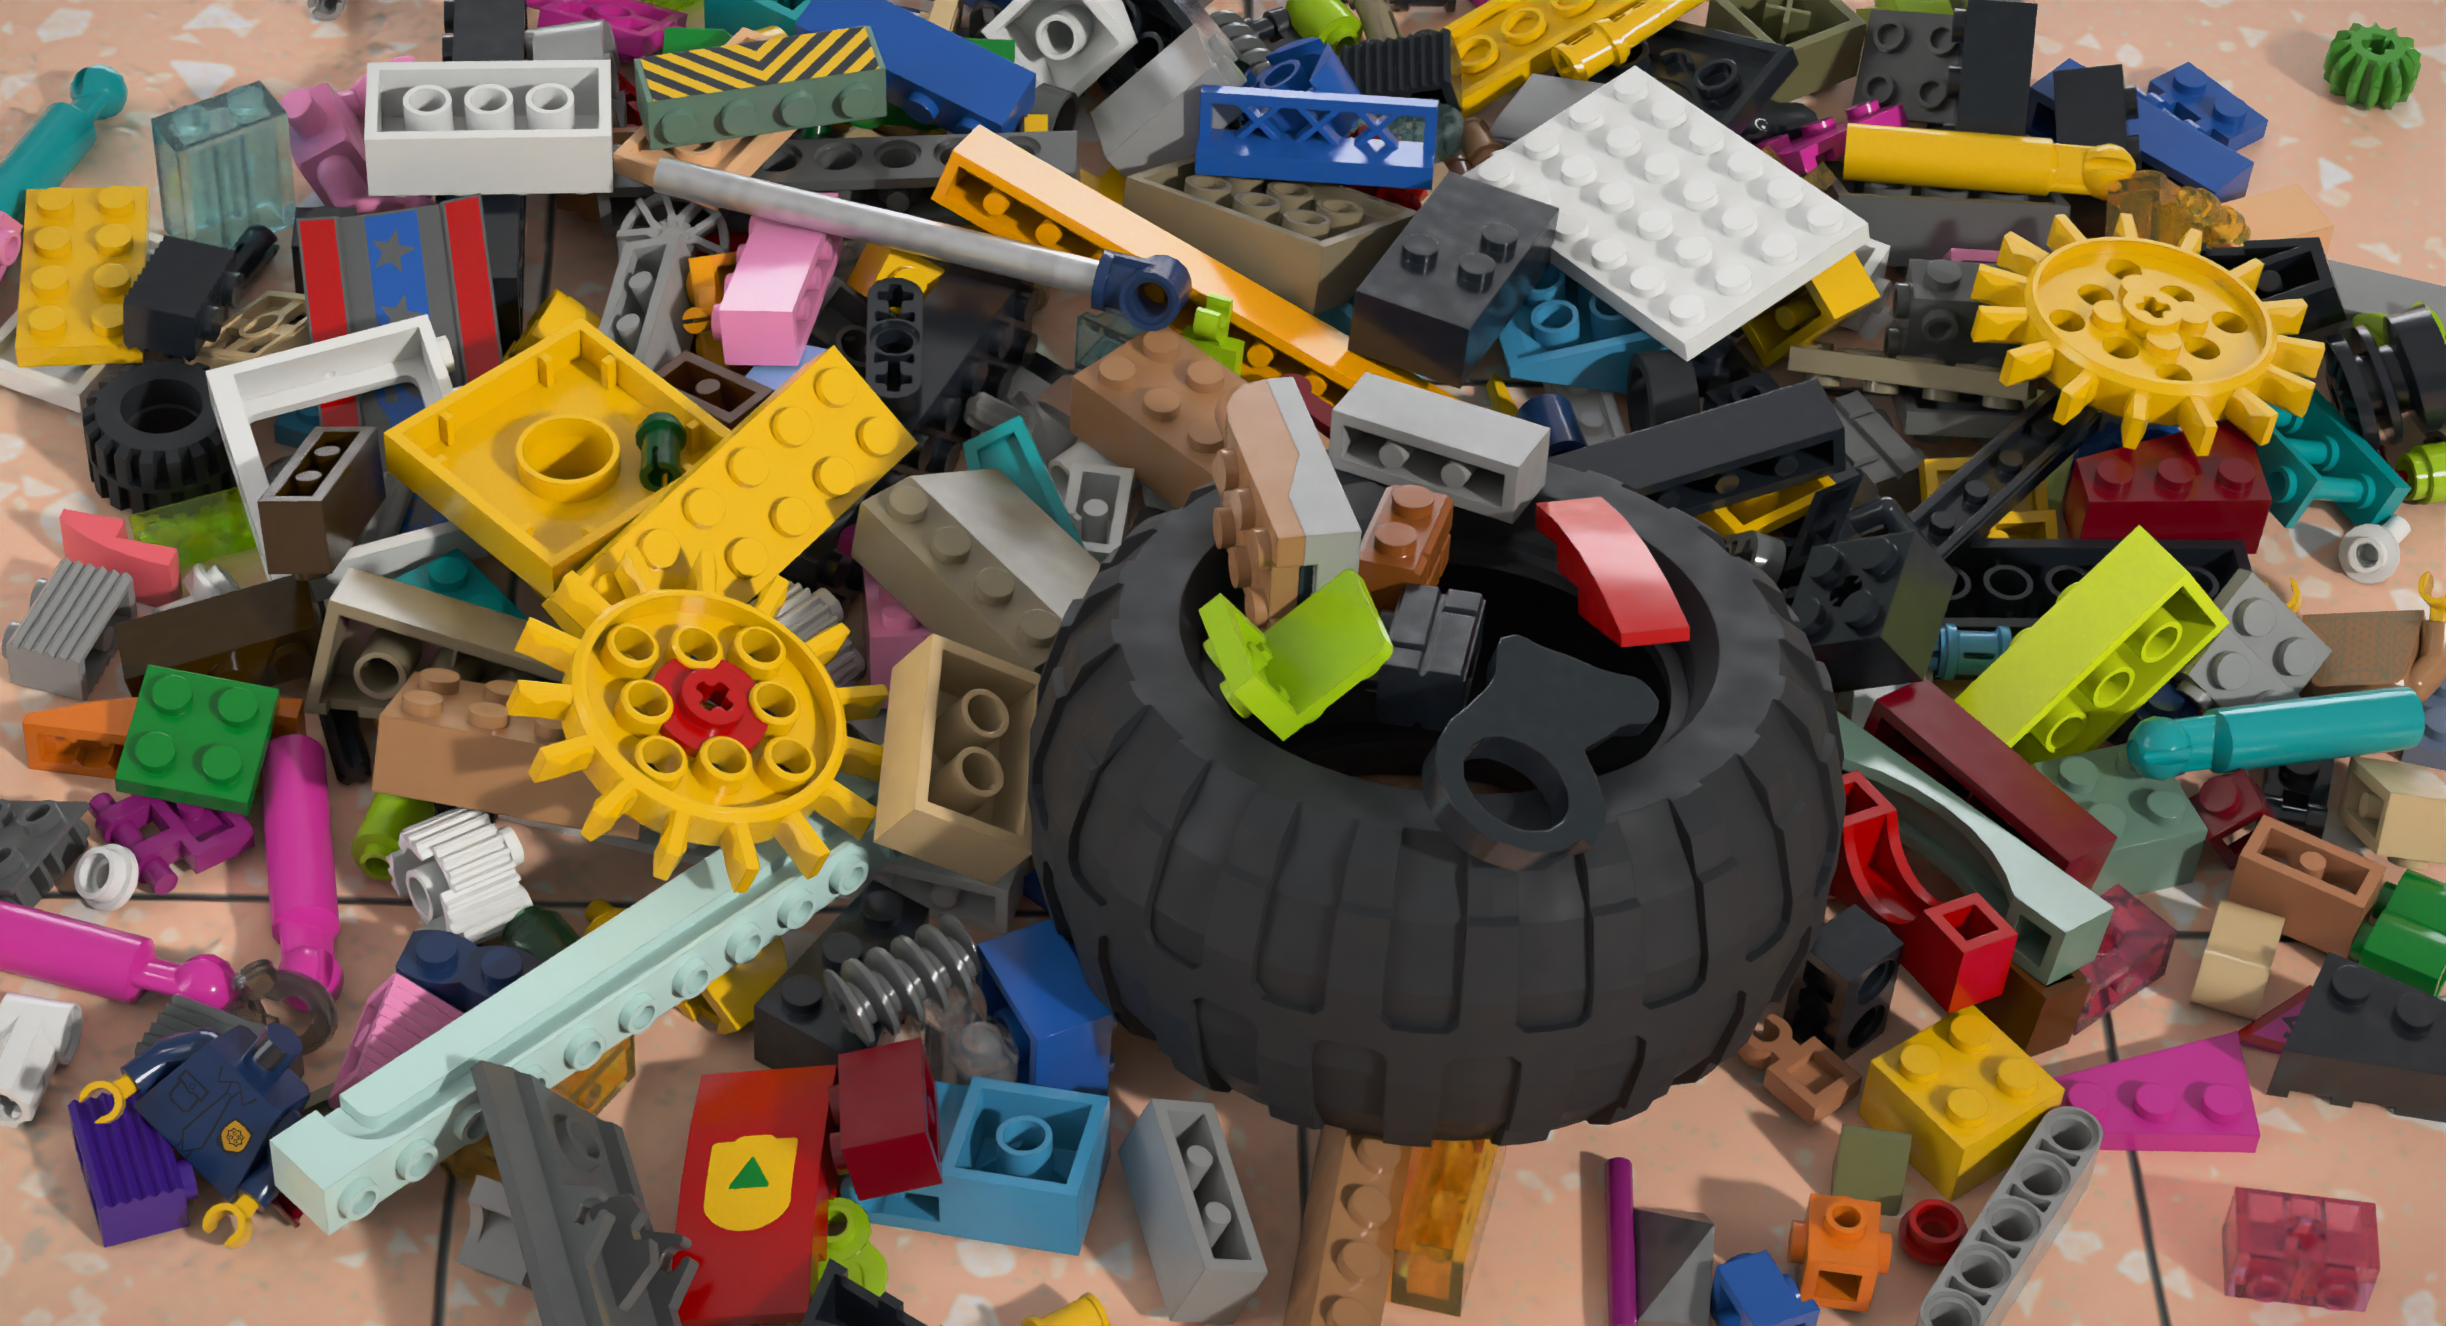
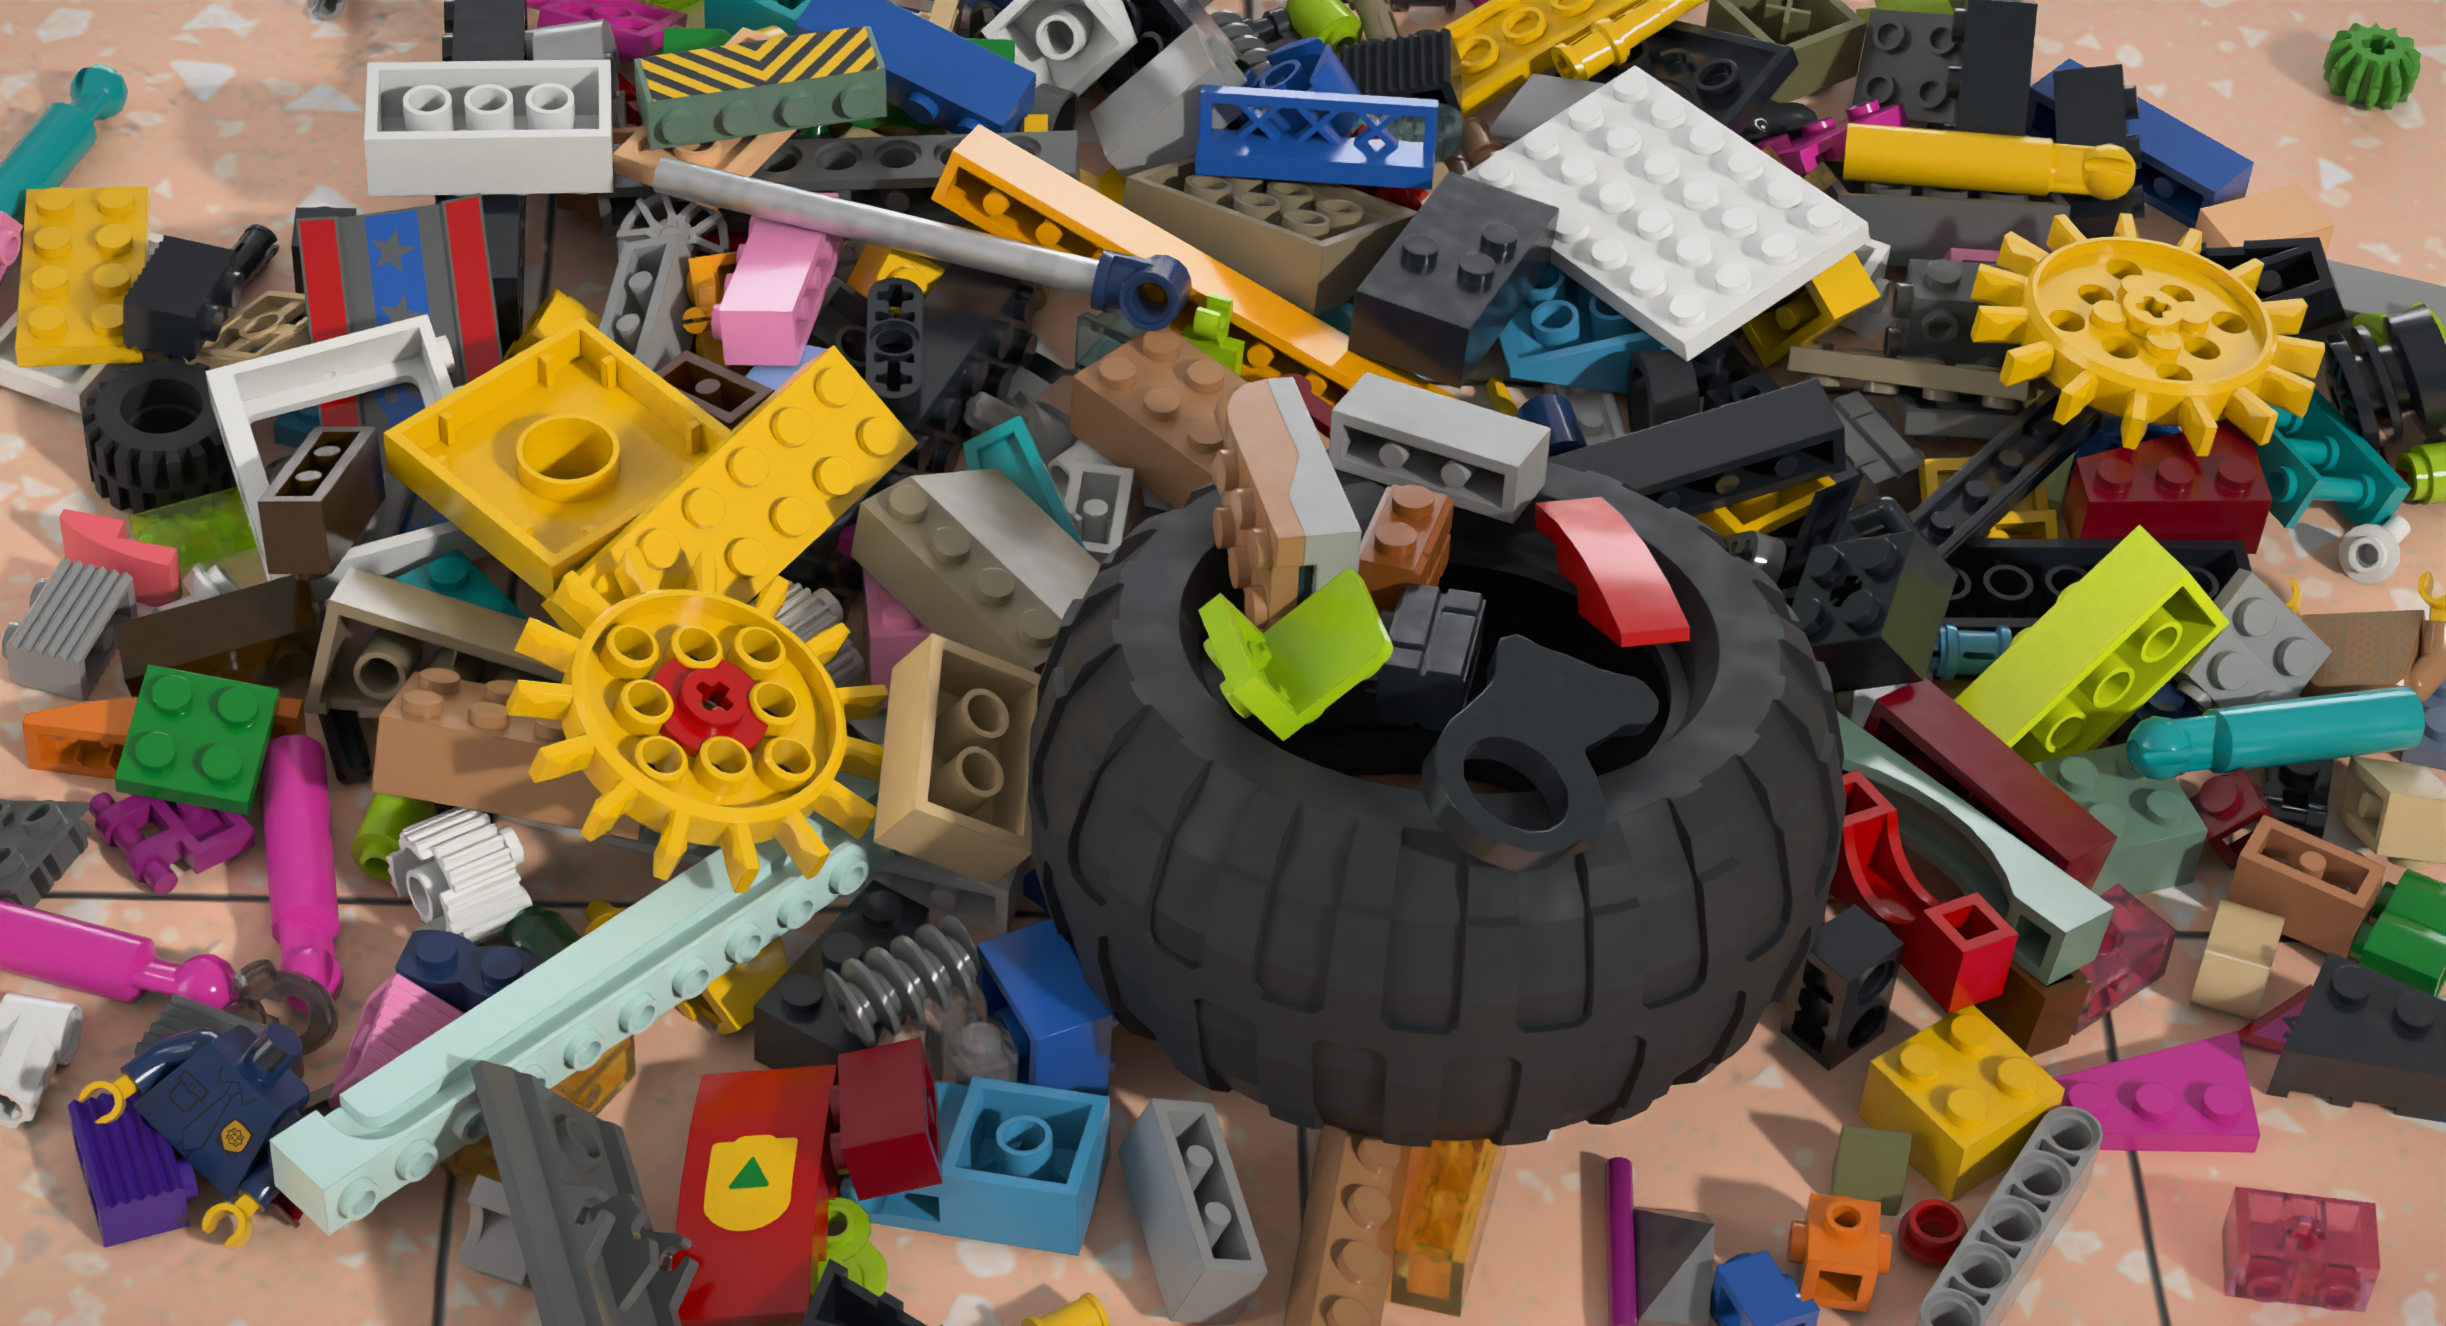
(107, 876): white plate -> none
(225, 166): clear light blue brick -> none
(330, 146): bright pink torso -> none
(660, 441): dark green pin -> none
(1802, 1076): nougat plate -> none
(2167, 211): clear yellow brick -> none
(2205, 106): blue plate -> none

